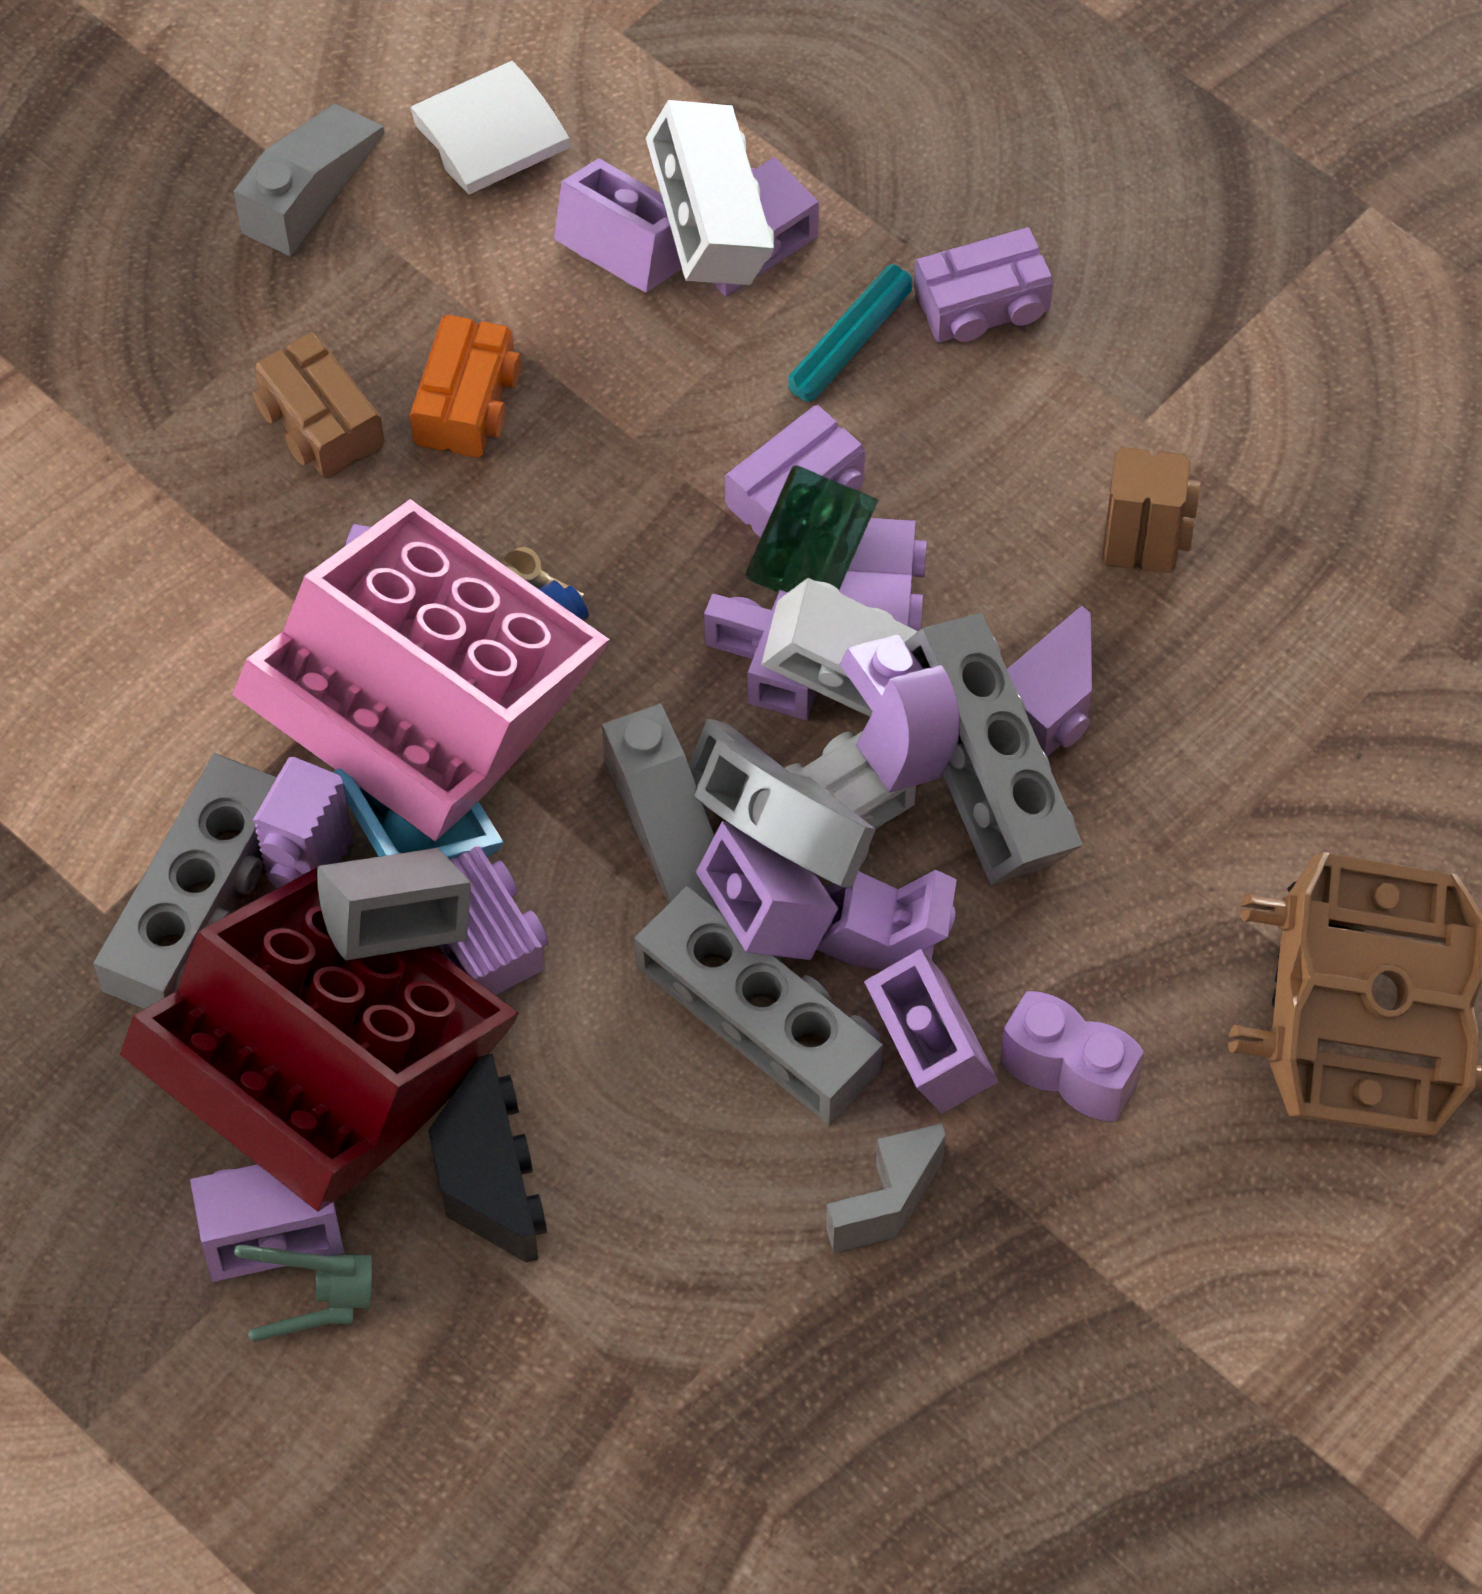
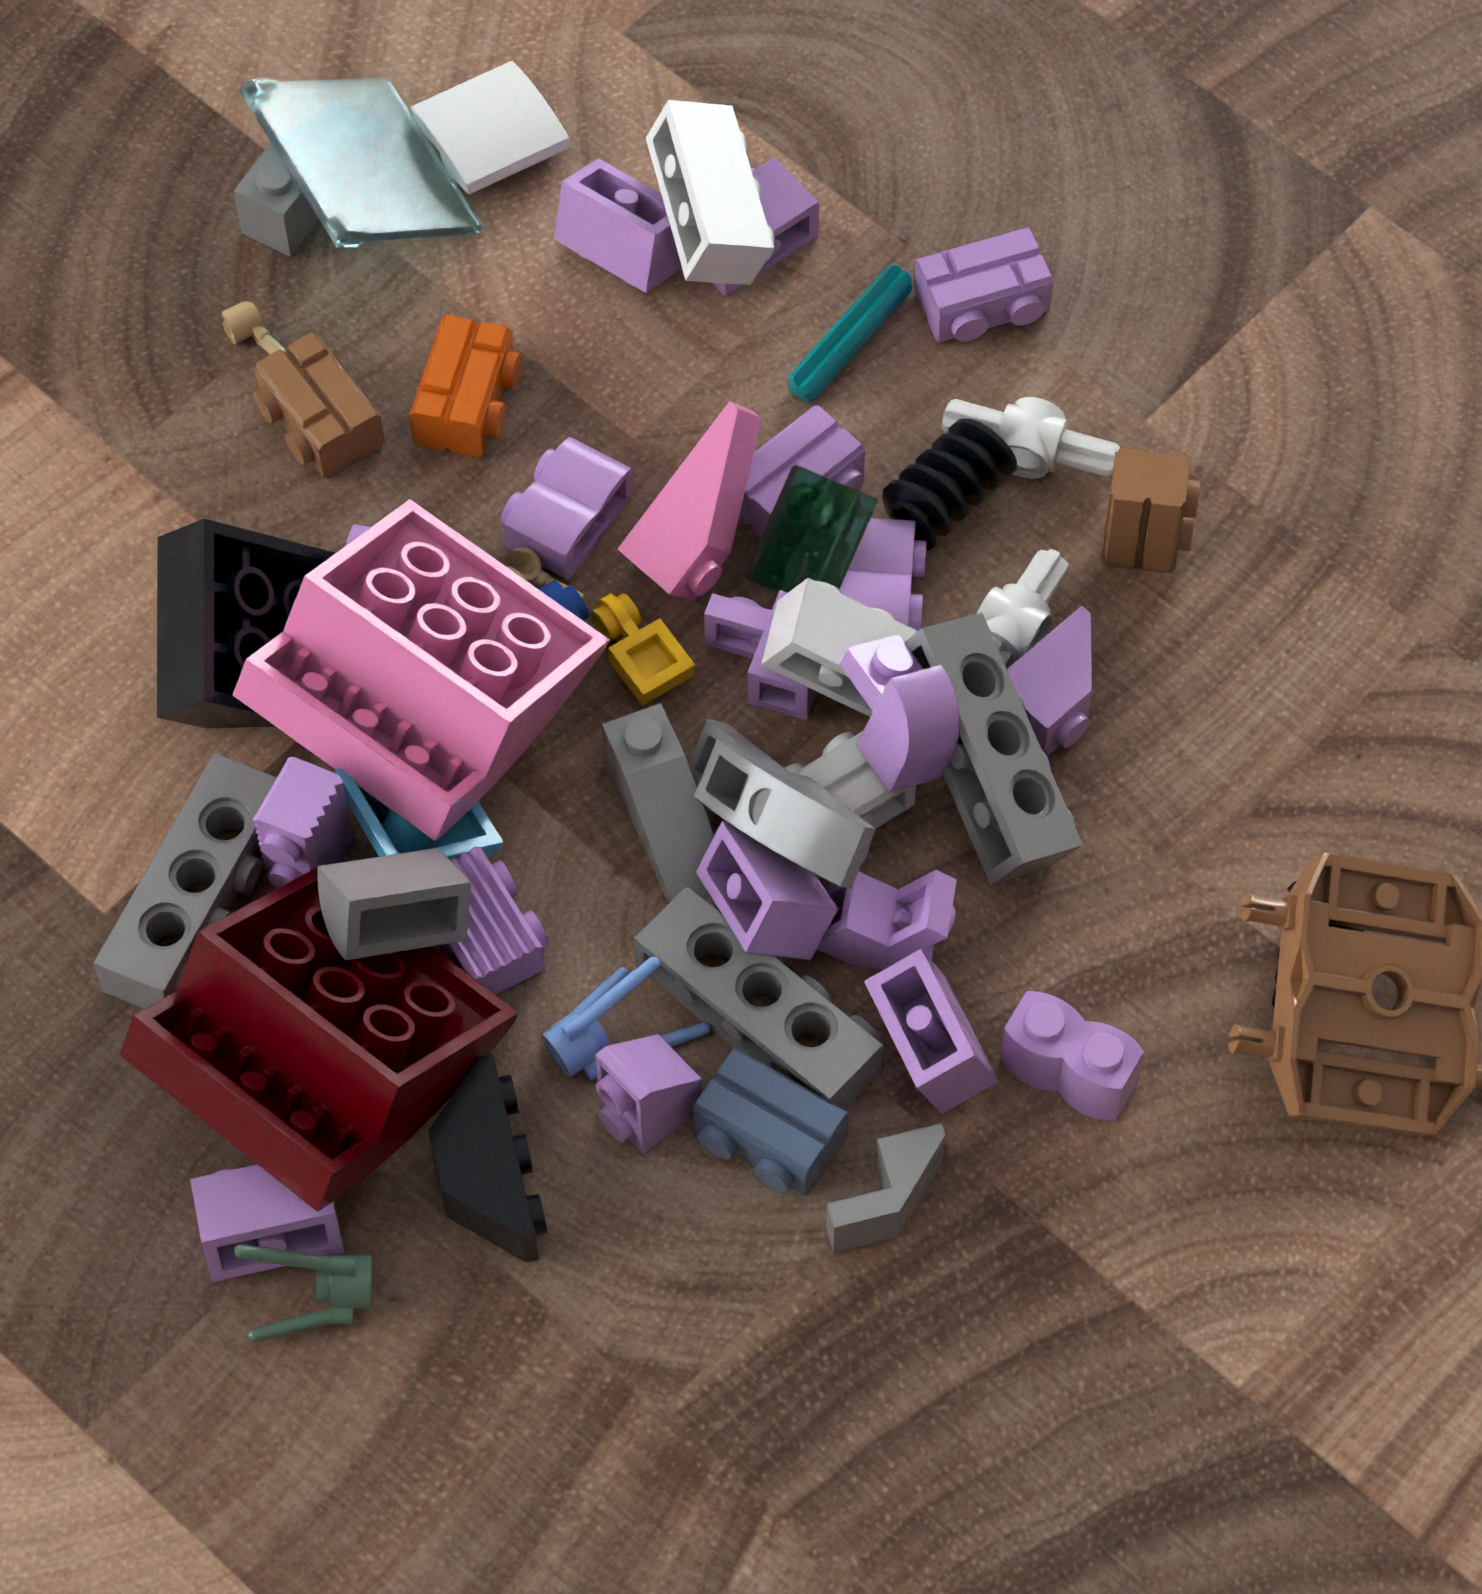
(218, 604): none -> black wedge
(245, 322): none -> tan hand
(360, 159): none -> clear light blue piece
(567, 506): none -> lavender brick
(580, 1035): none -> light blue plant
(644, 1090): none -> lavender slope
(646, 658): none -> yellow plate
(697, 512): none -> bright pink slope
(769, 1123): none -> sand blue brick
(949, 479): none -> black piece
(1020, 611): none -> white axle
(1038, 437): none -> white axle

